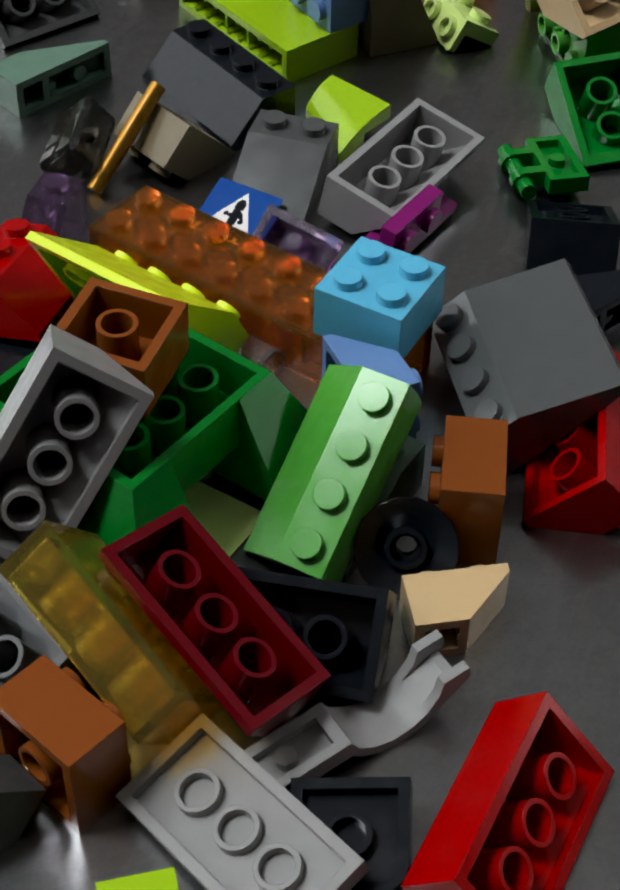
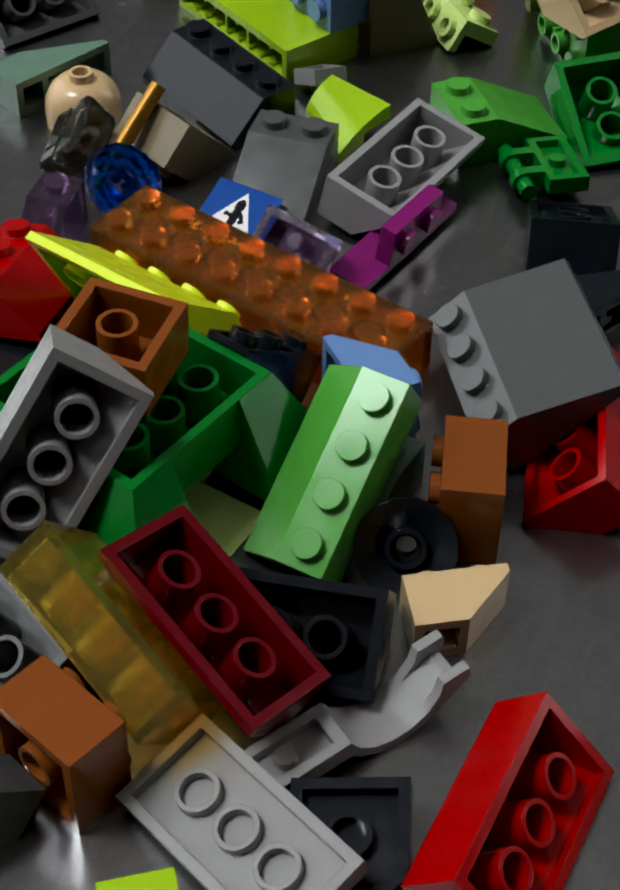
(75, 85): none -> tan cylinder
(119, 165): none -> clear blue dish
(281, 354): none -> black slope
(316, 74): none -> light grey plate
(379, 296): medium azure brick -> none
(493, 112): none -> bright green slope

